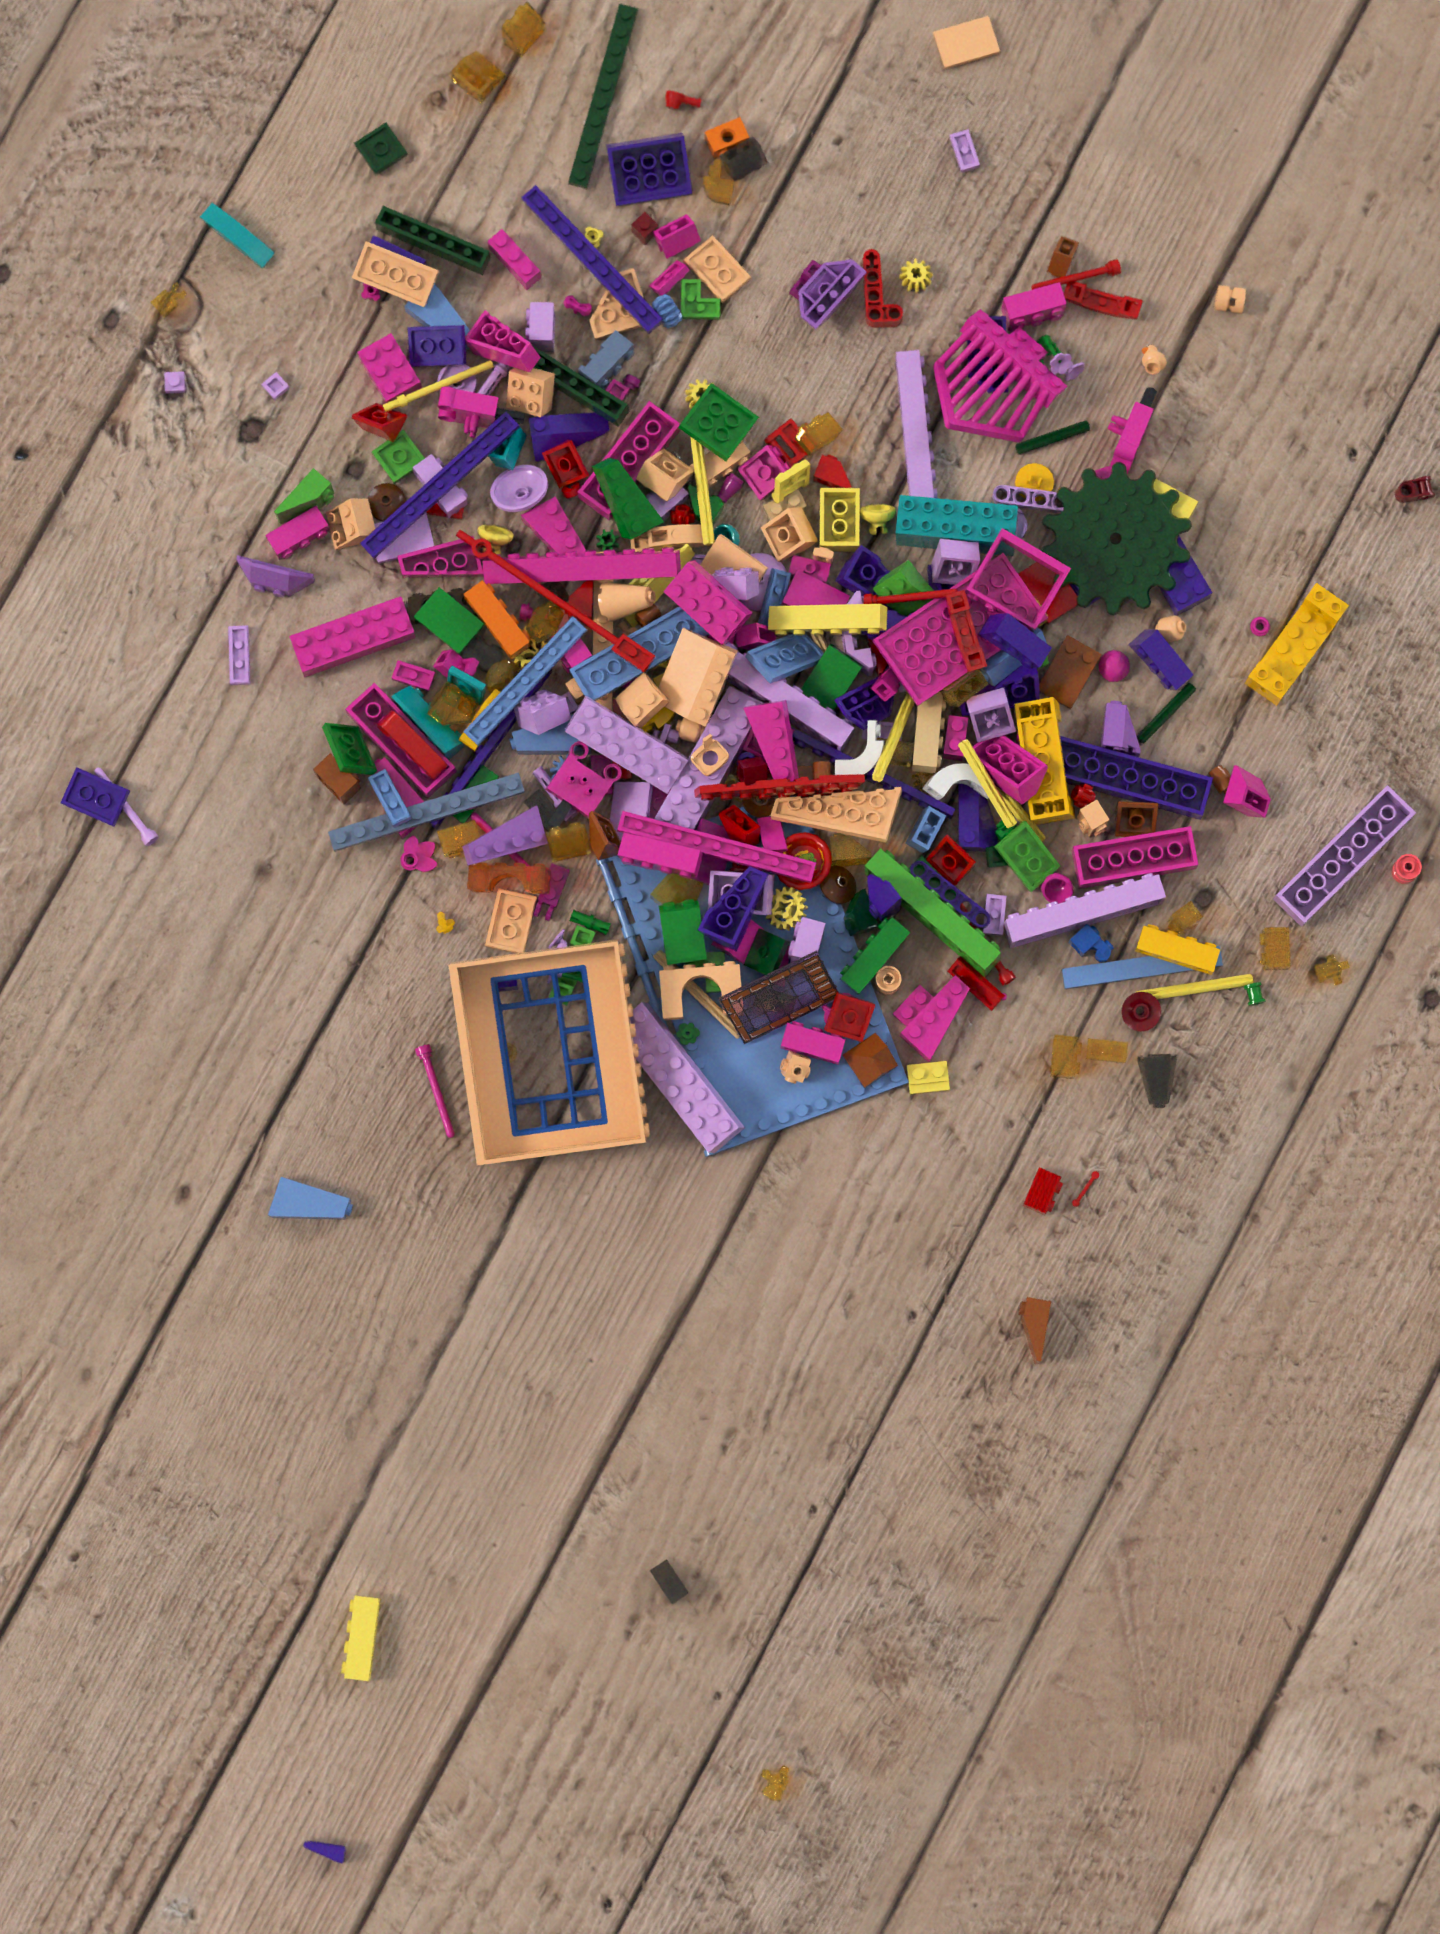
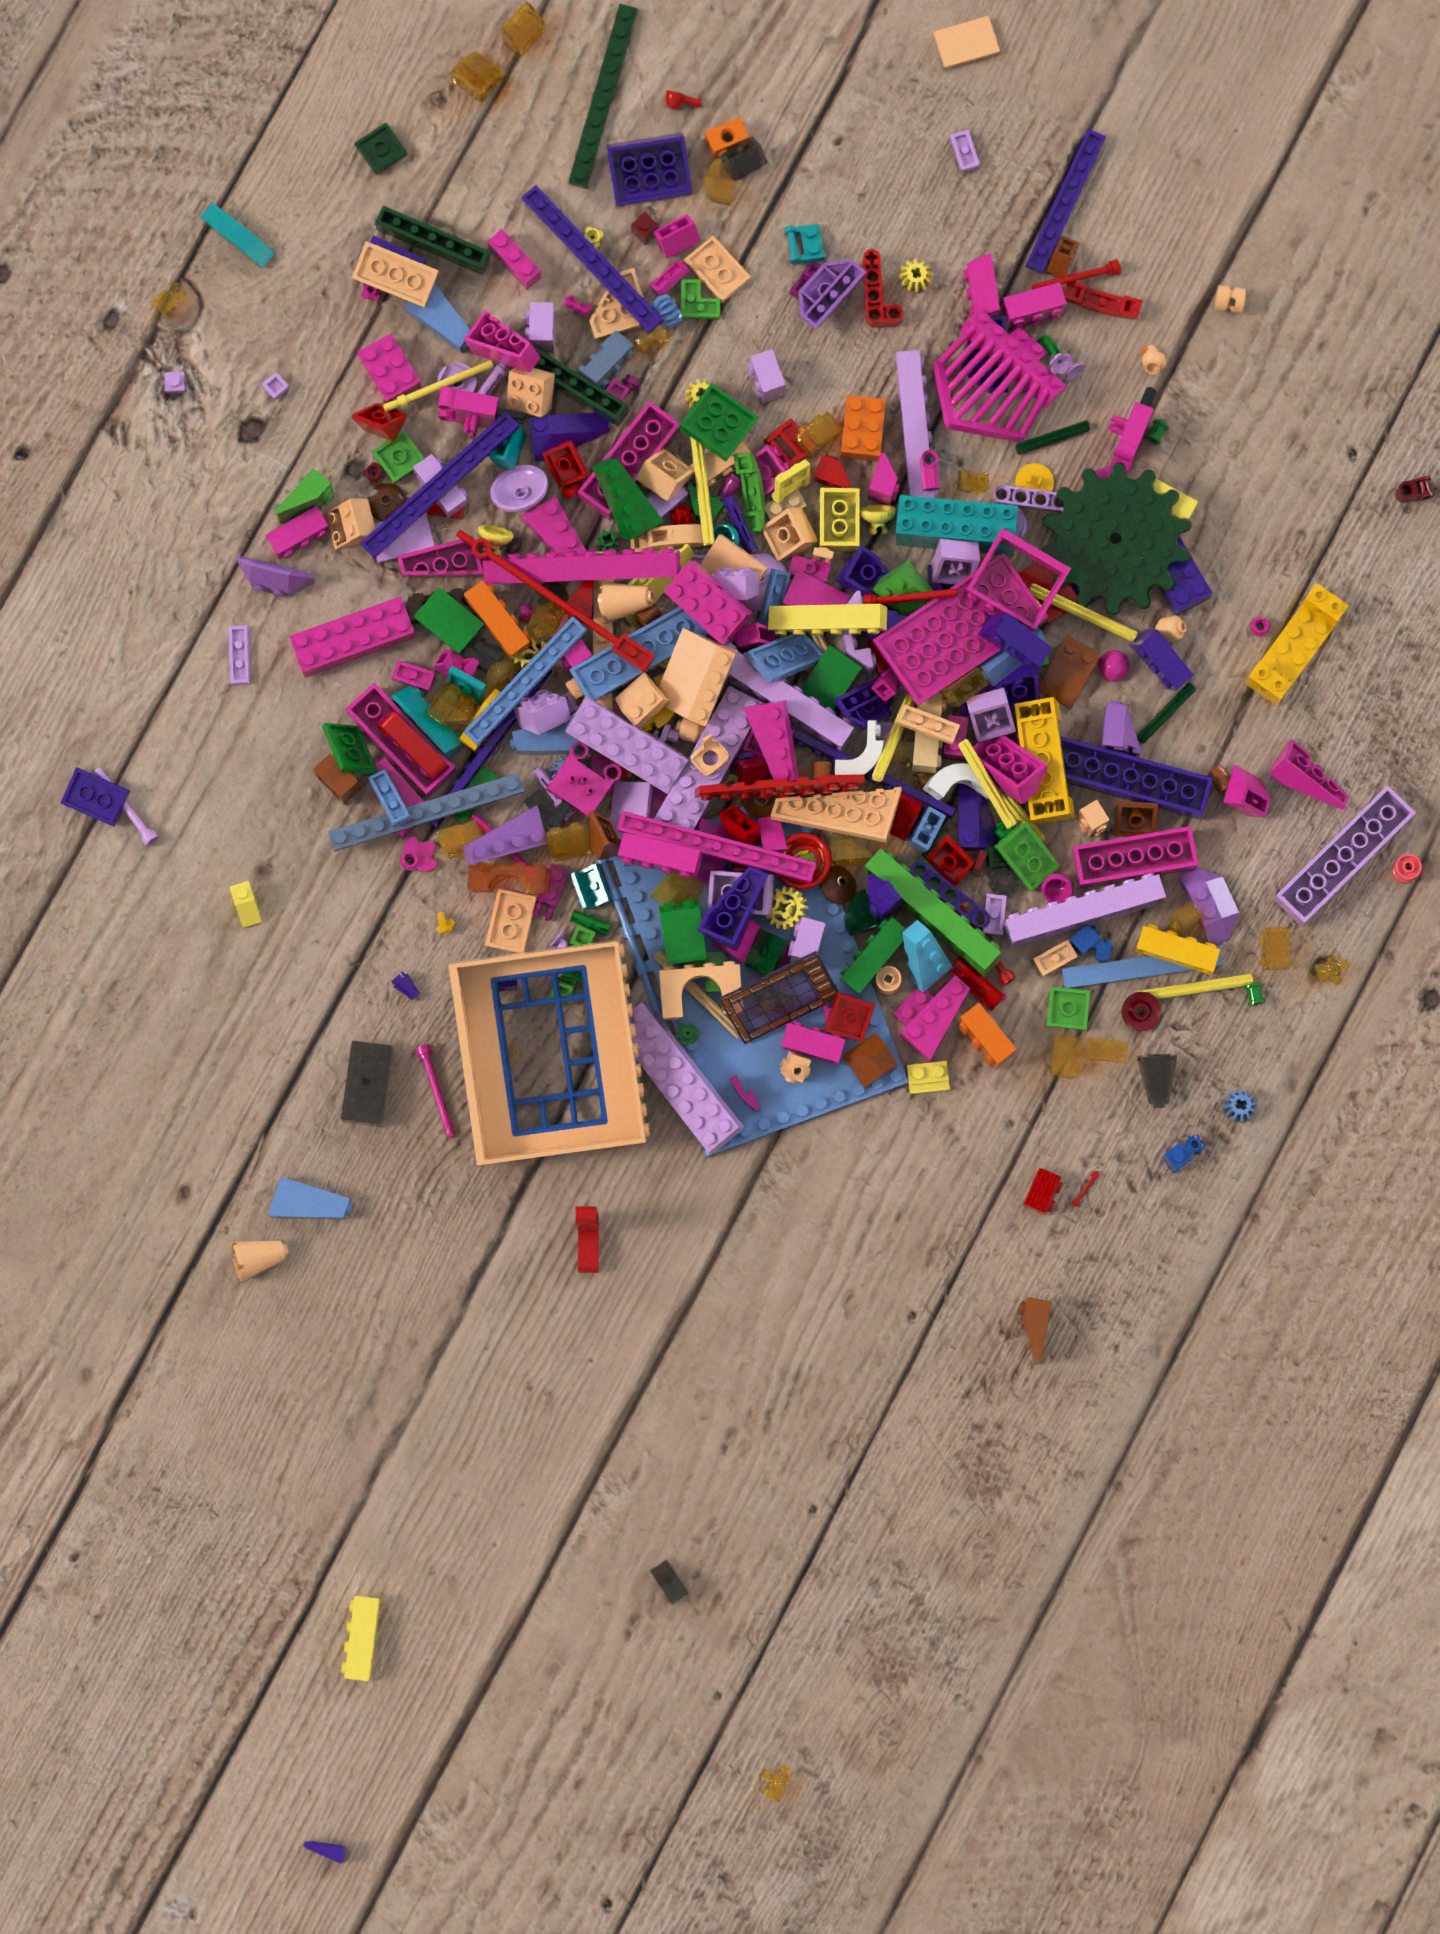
(246, 904): none -> light yellow slope
(256, 1256): none -> light nougat cone
(367, 1103): none -> clear smoke brick
(374, 467): none -> dark red plate
(405, 985): none -> dark purple cone
(437, 345): dark purple tile -> none
(588, 1238): none -> red beam
(591, 887): none -> teal bracket
(658, 337): none -> clear yellow plate
(739, 523): none -> dark purple pin
(748, 1097): none -> magenta slope
(752, 490): none -> bright green slope
(767, 376): none -> lavender brick
(811, 244): none -> teal plate
(863, 428): none -> orange brick
(884, 483): none -> dark pink slope
(905, 816): none -> red brick
(925, 956): none -> medium azure wedge
(928, 724): none -> light nougat plate
(930, 473): none -> dark pink piece
(964, 631): red slope -> none
(972, 482): none -> clear yellow bracket
(979, 863): none -> dark red tile
(982, 286): none -> dark pink slope
(986, 1036): none -> orange brick
(1003, 871): none -> clear smoke gear
(1055, 958): none -> light nougat plate
(1065, 201): none -> dark purple plate
(1068, 1008): none -> bright green plate
(1083, 795): red gear -> none
(1085, 613): none -> light yellow axle
(1156, 431): none -> green bush
(1181, 1154): none -> blue brick
(1213, 901): none -> medium lavender wedge
(1239, 1112): none -> medium blue gear
(1298, 772): none -> dark pink wedge

